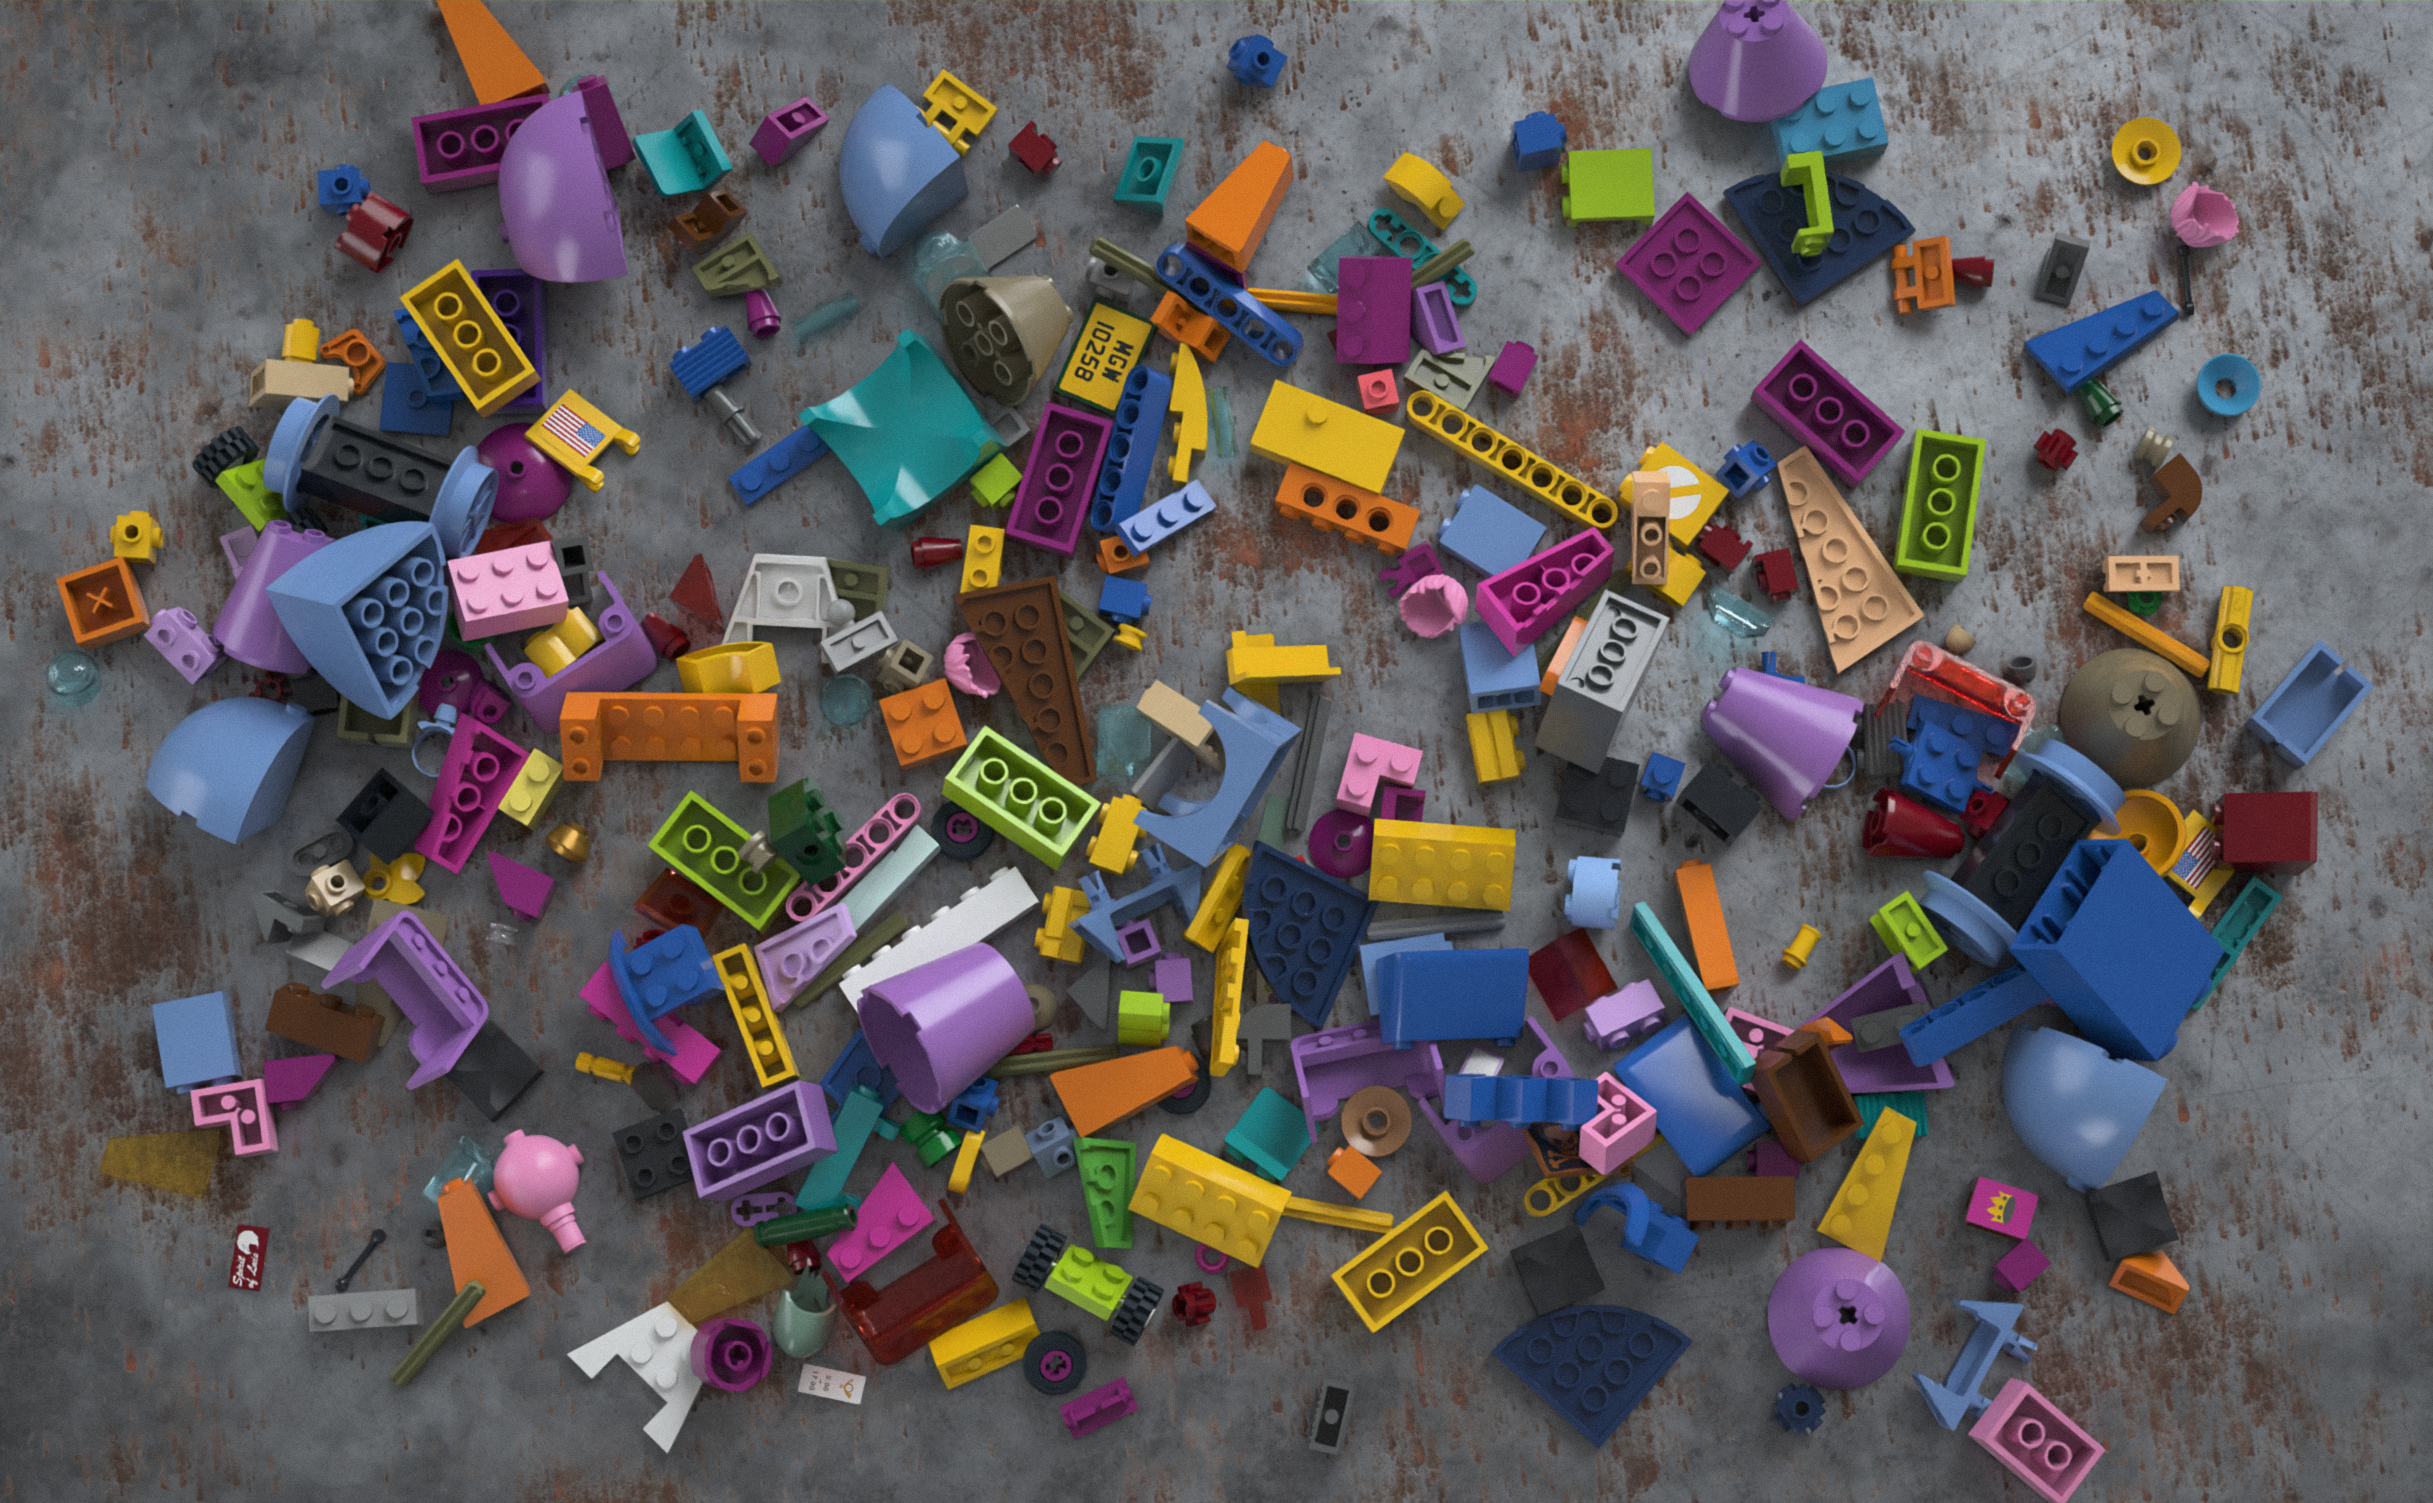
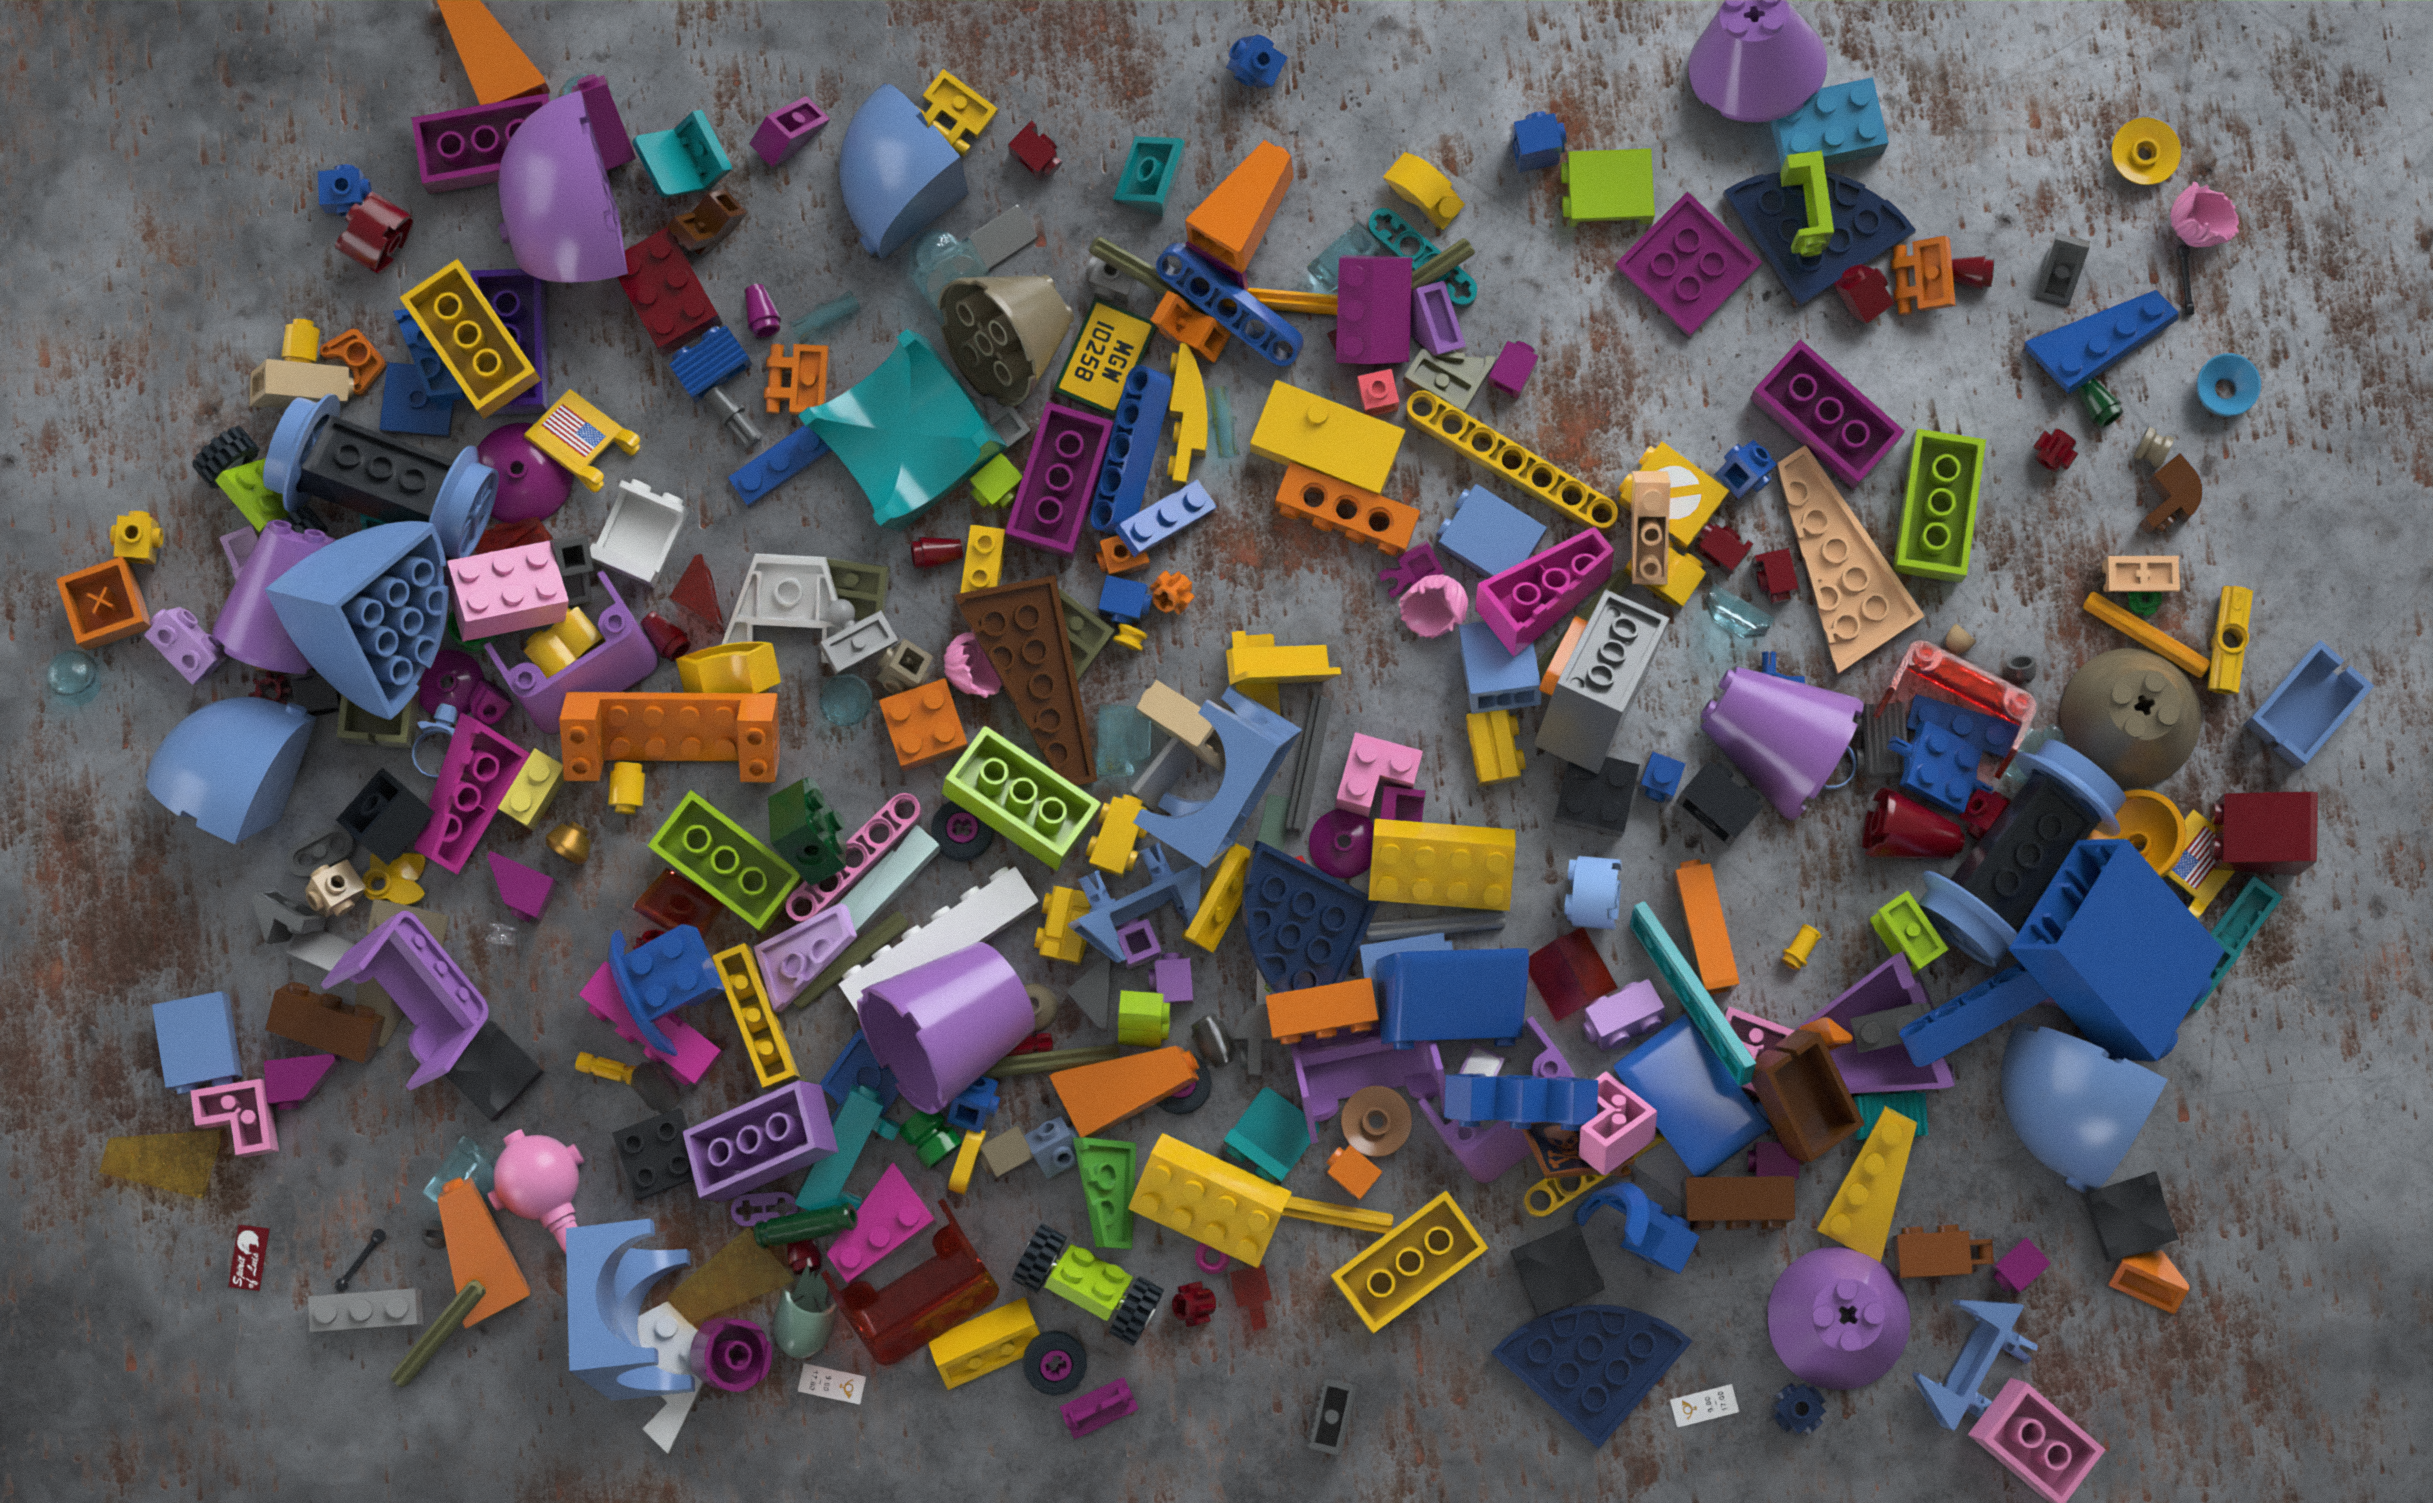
(604, 1304): none -> medium blue piece
(626, 787): none -> yellow brick
(639, 533): none -> white panel
(667, 293): none -> dark red brick
(736, 269): olive wing -> none
(758, 852): dark tan wheel -> none
(808, 377): none -> orange plate
(1172, 592): none -> orange gear
(1227, 996): yellow wing -> none
(1322, 1010): none -> orange brick
(1704, 1405): none -> white sticker
(1864, 292): none -> dark red brick
(1938, 1253): none -> dark orange brick
(1998, 1209): dark pink piece -> none

